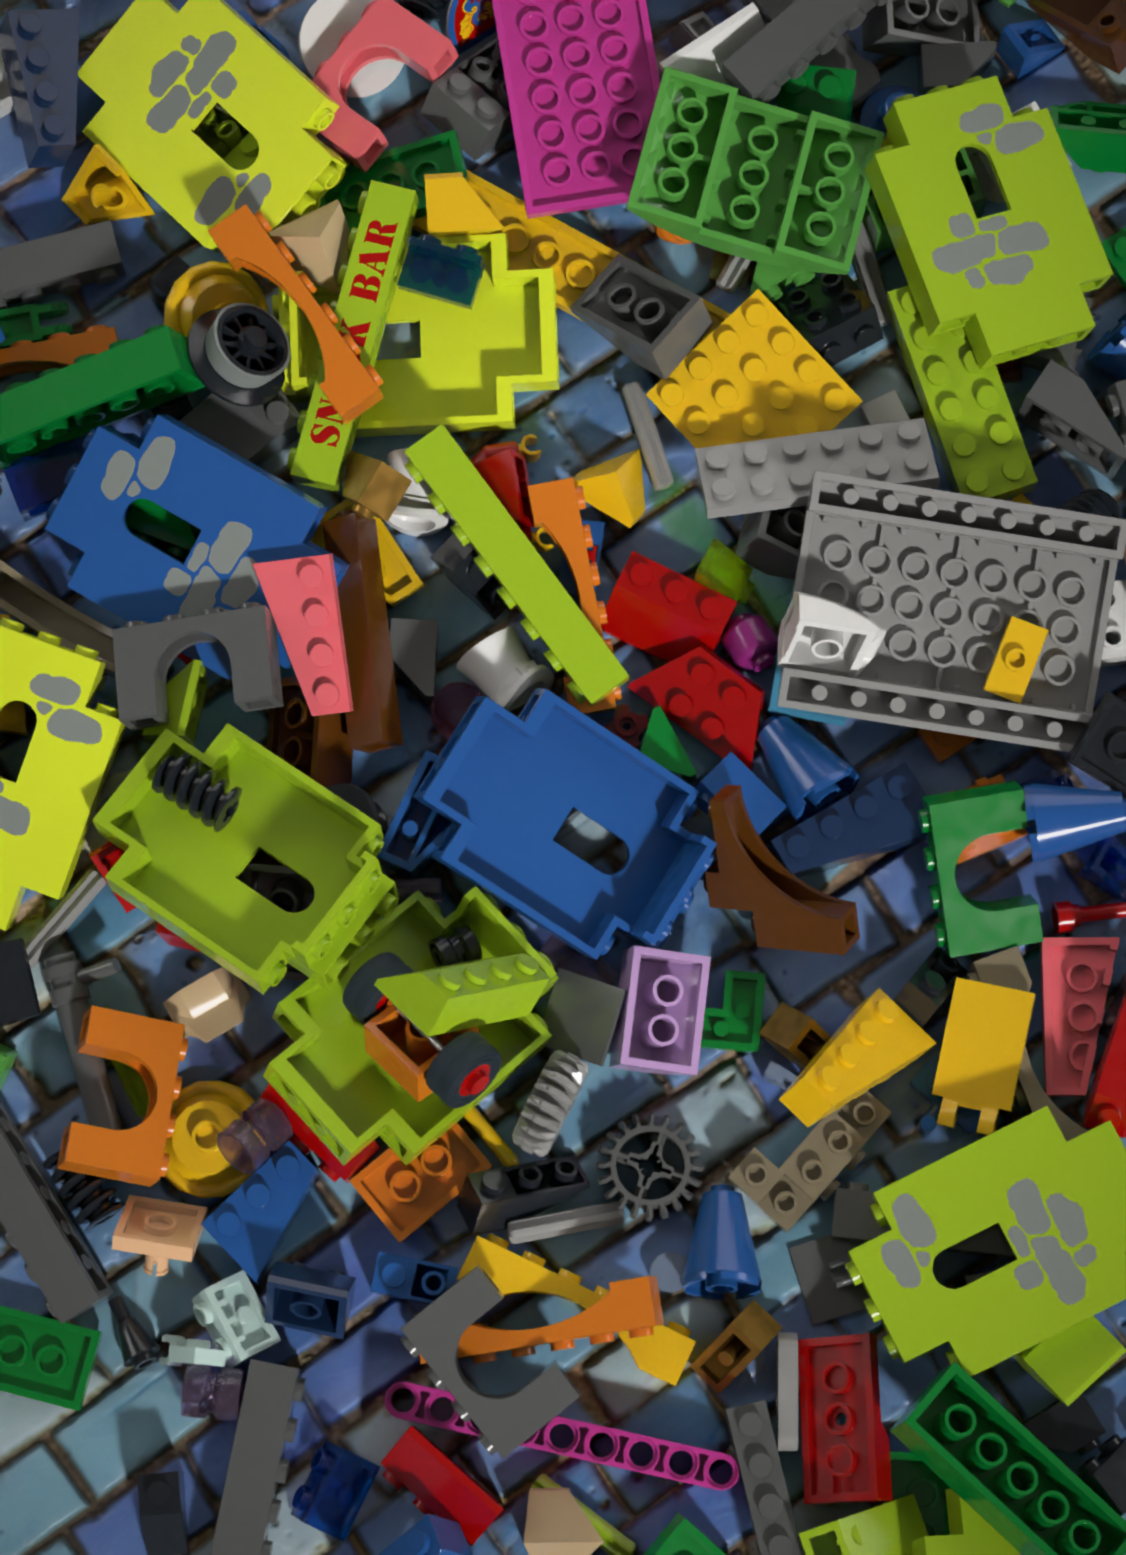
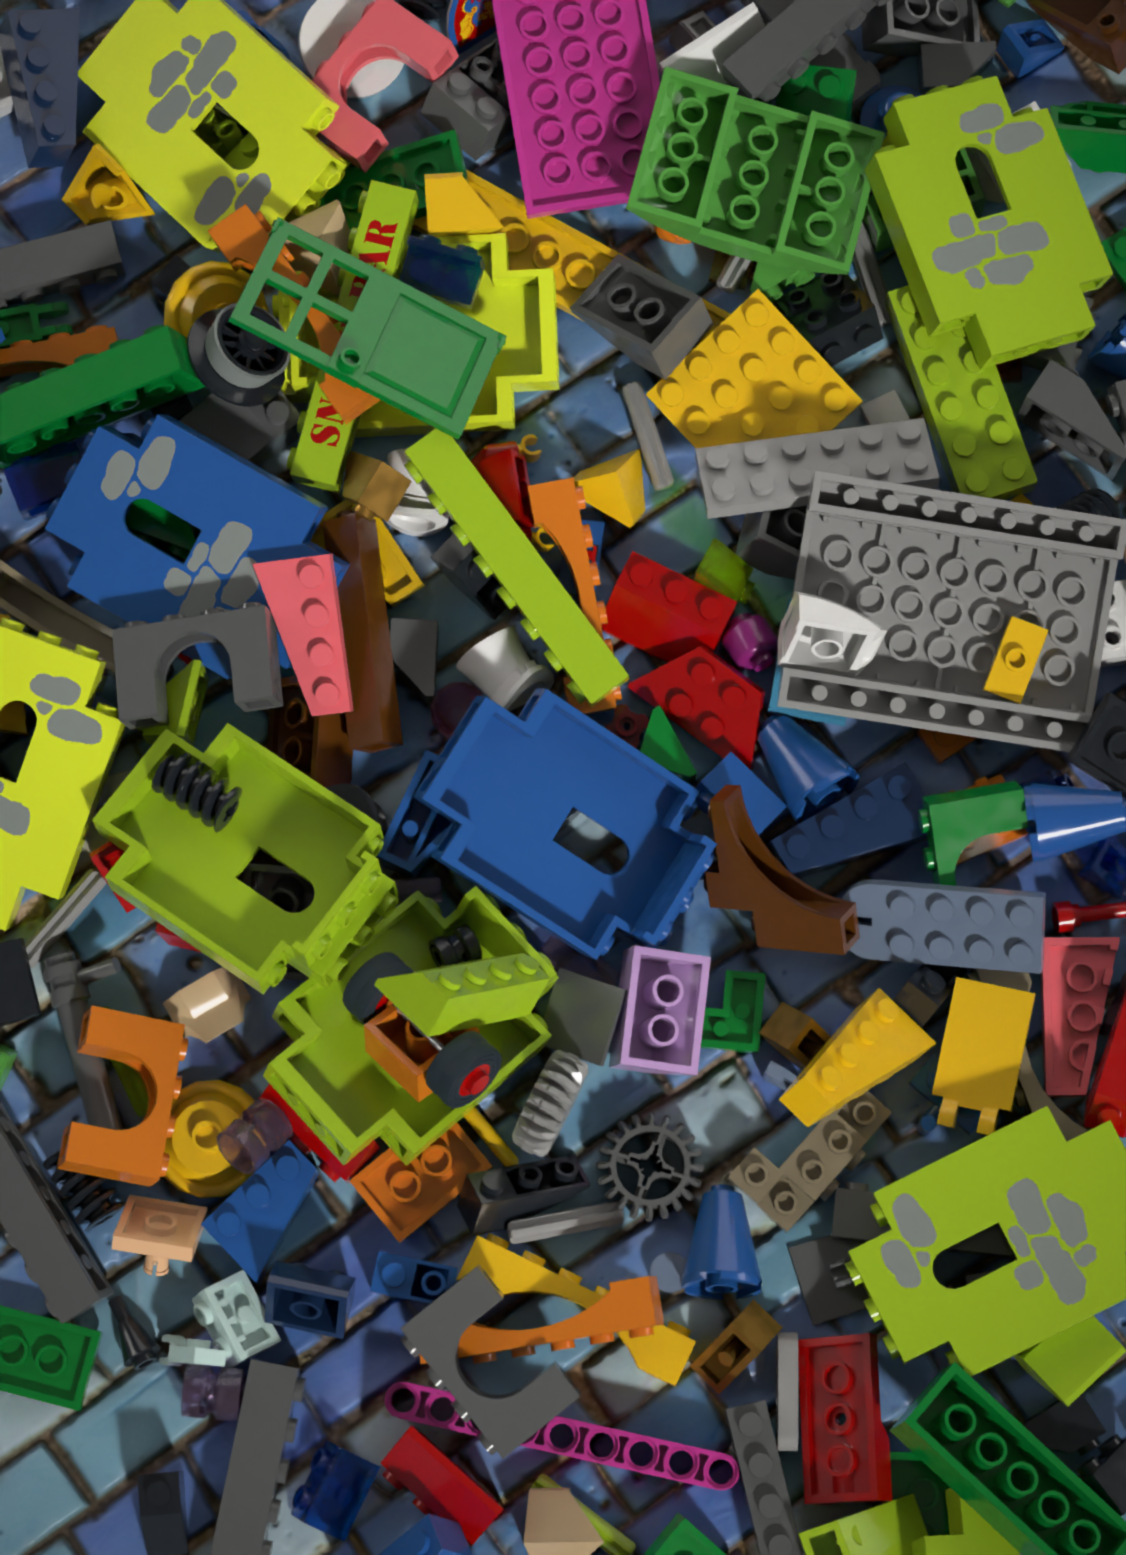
(393, 341): none -> green door
(950, 925): none -> sand blue plate

